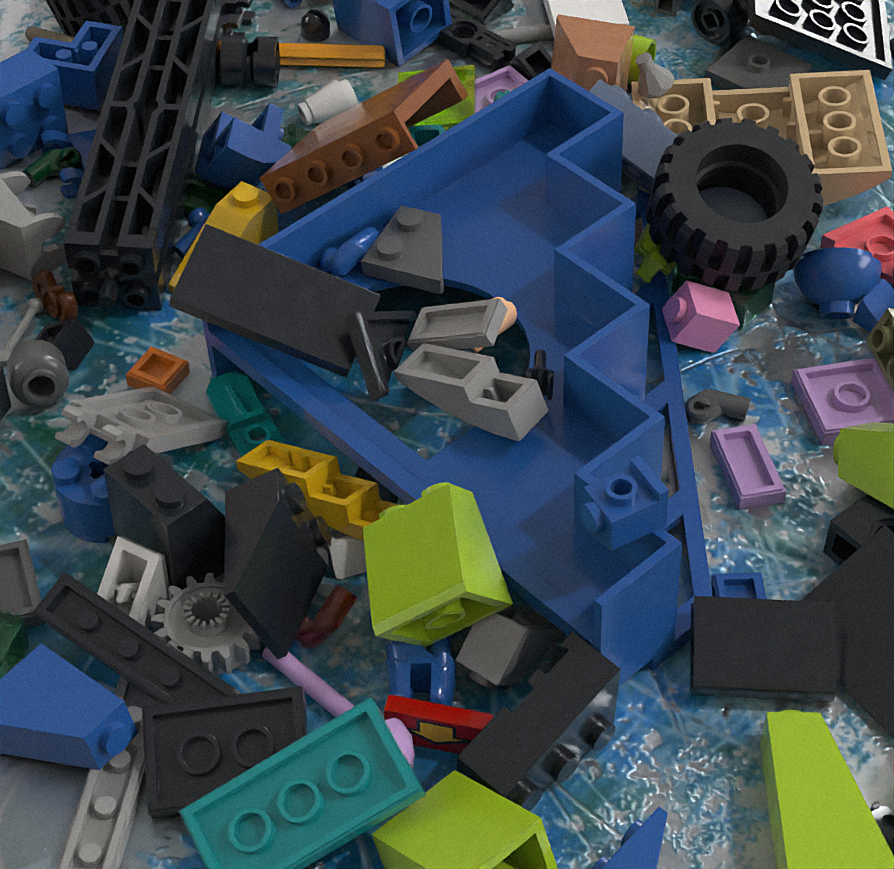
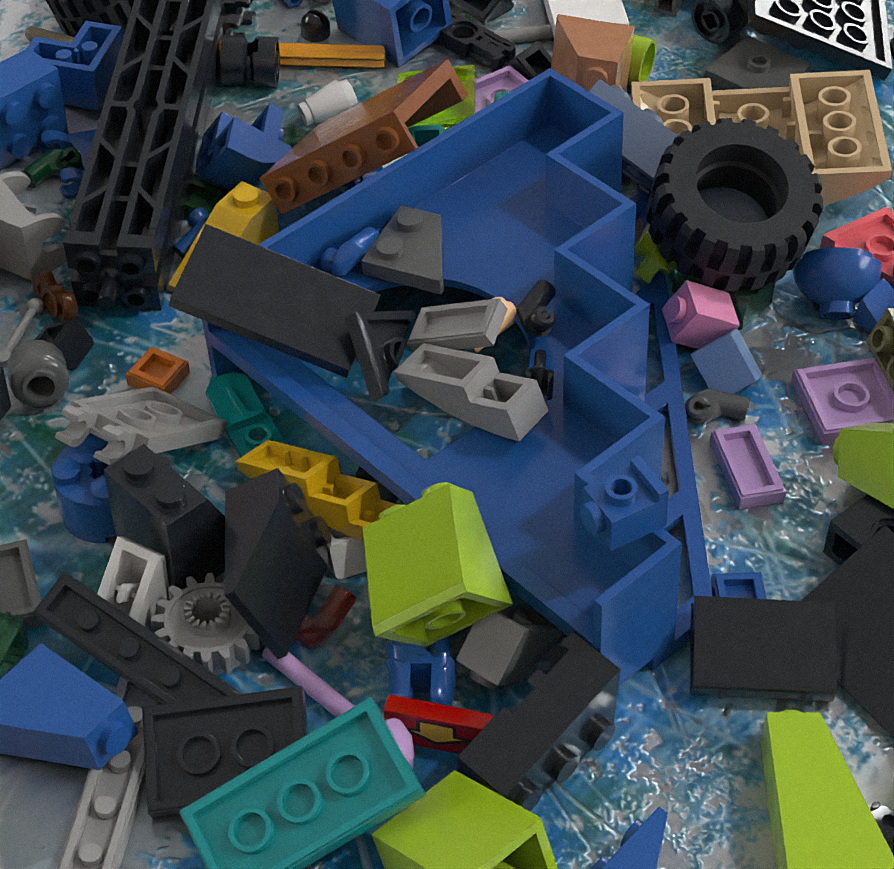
(533, 311): none -> black arm
(653, 78): light grey rock -> none
(727, 363): none -> medium blue panel

